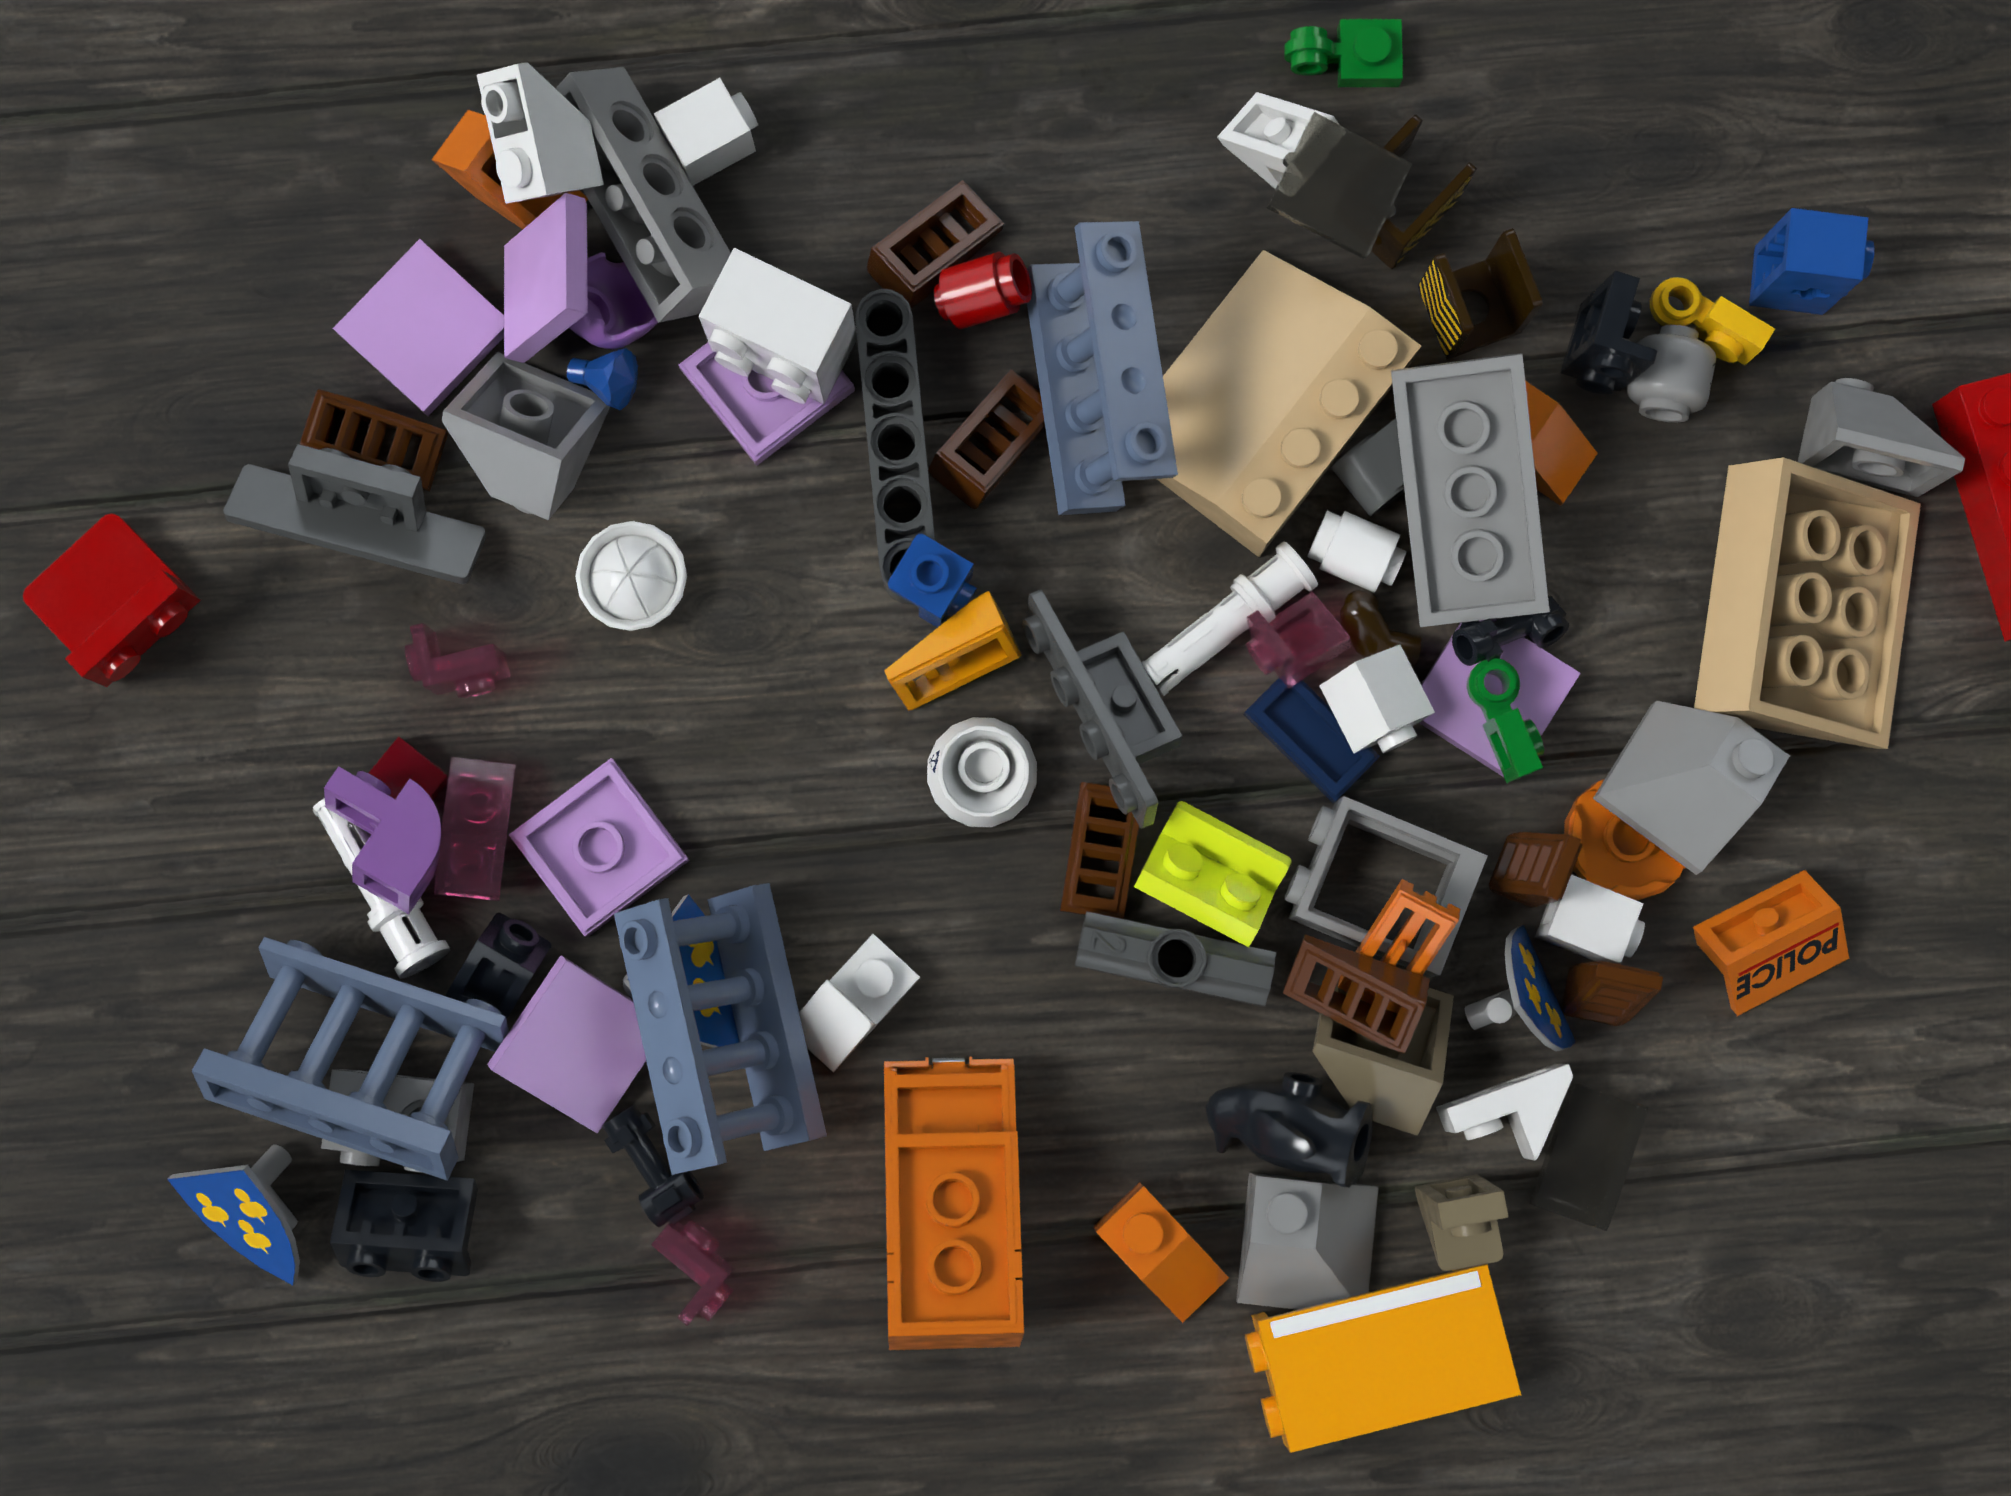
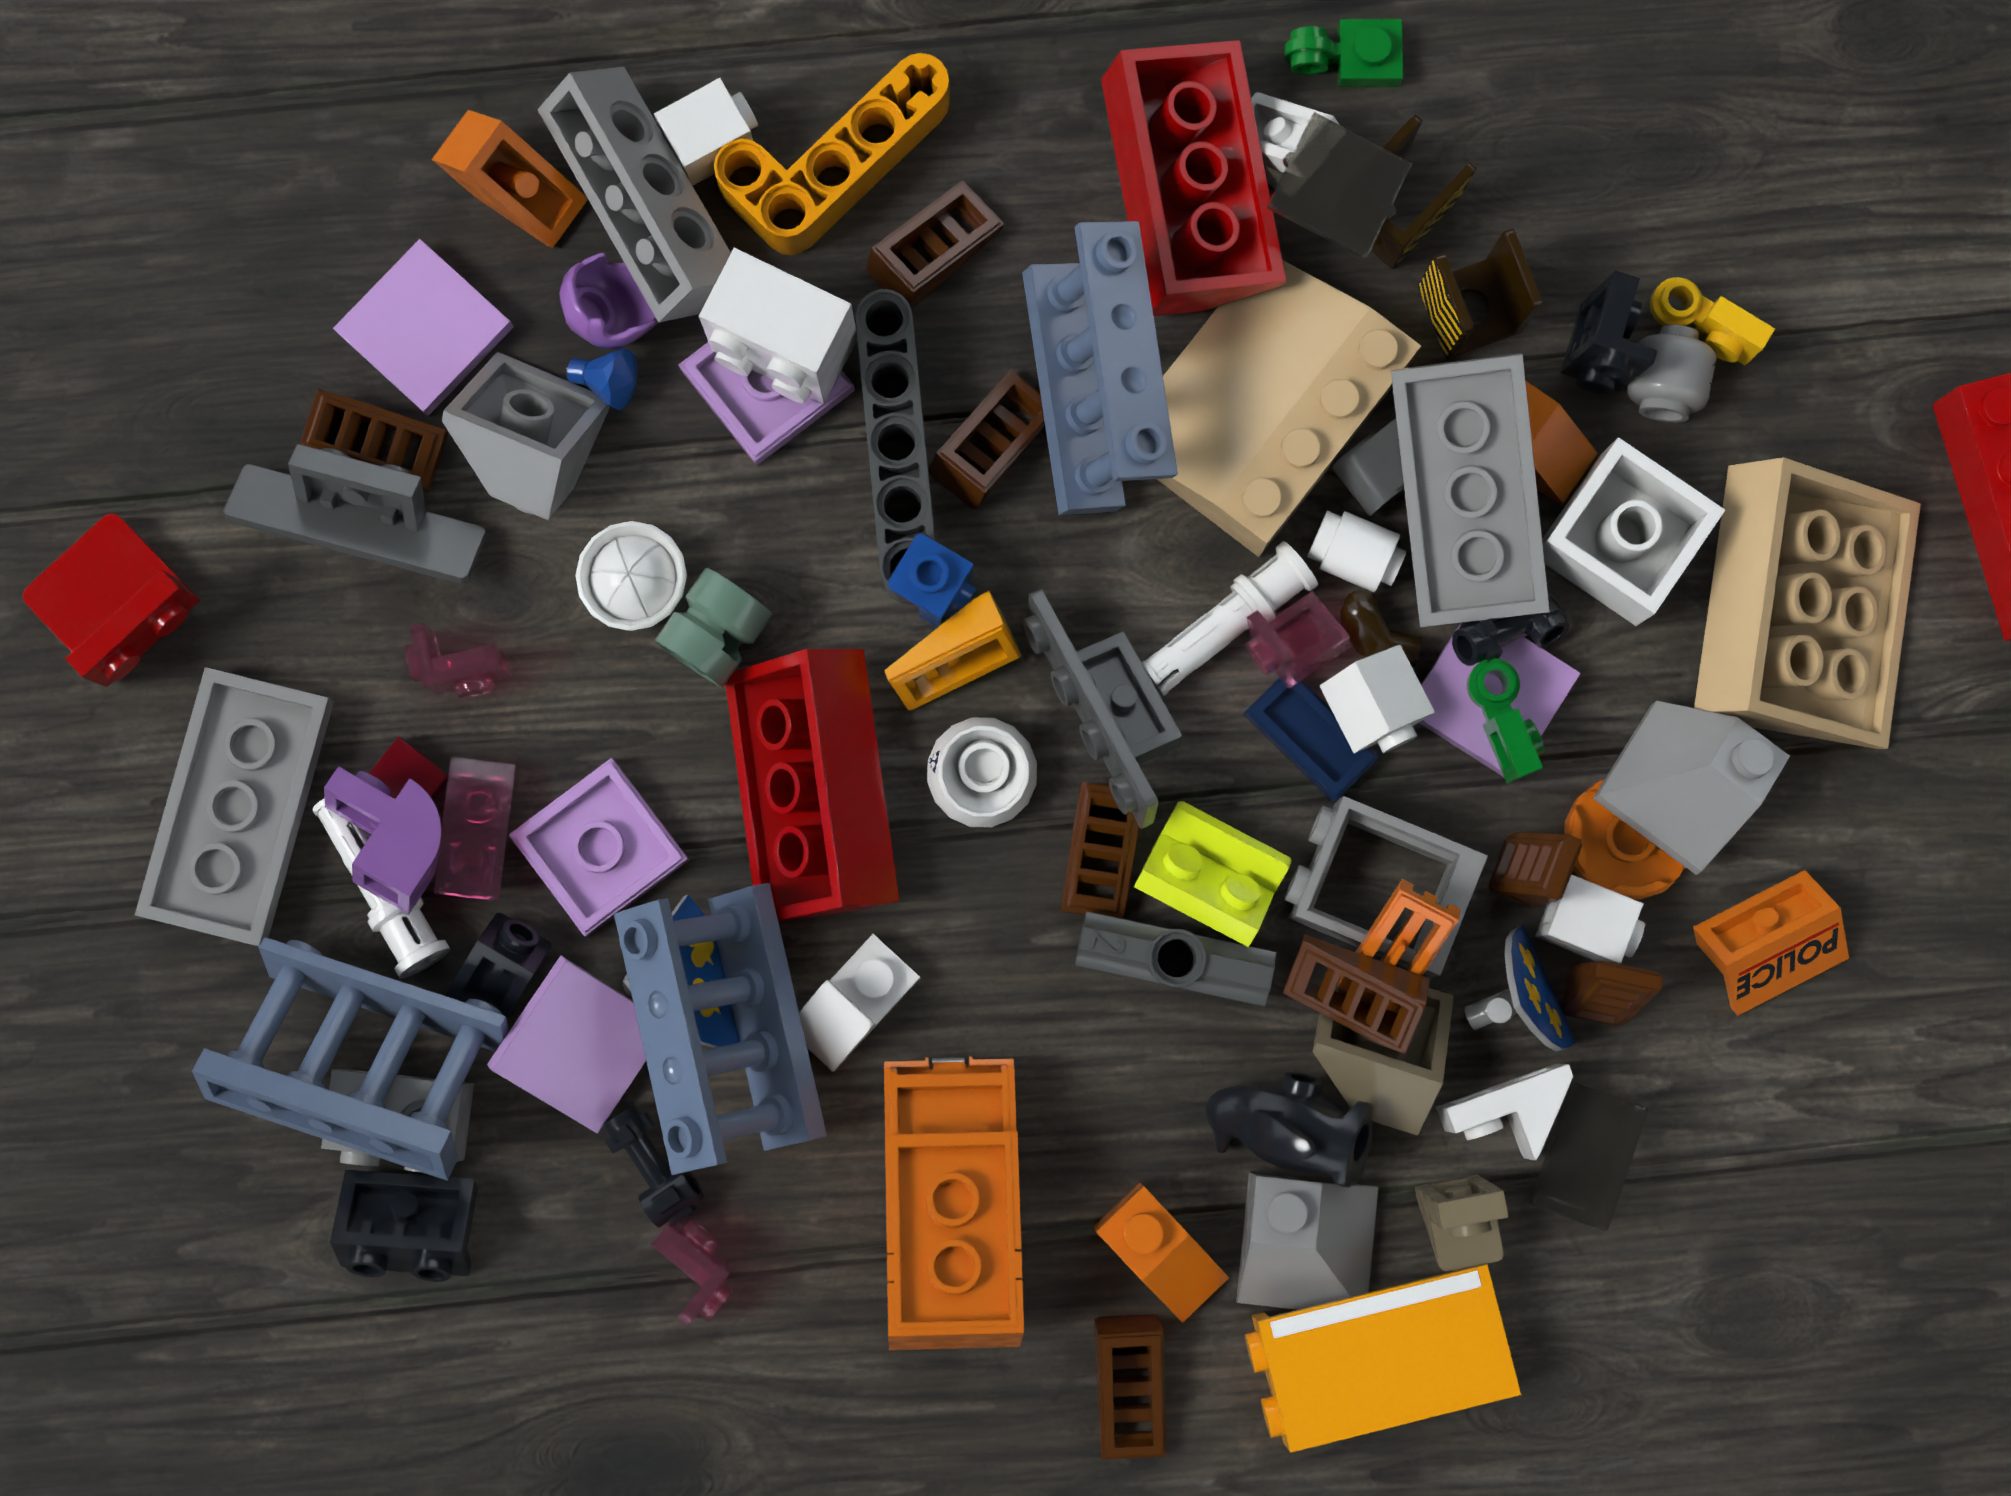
(234, 807): none -> light grey plate
(247, 1211): shield -> none
(536, 135): white slope -> none
(545, 278): lavender tile -> none
(714, 627): none -> sand green wheel
(812, 783): none -> red slope
(839, 147): none -> light orange beam
(982, 289): red brick -> none
(1130, 1332): none -> reddish brown slope
(1193, 174): none -> red slope
(1629, 532): none -> white brick
(1810, 261): blue brick -> none
(1874, 440): light grey slope -> none

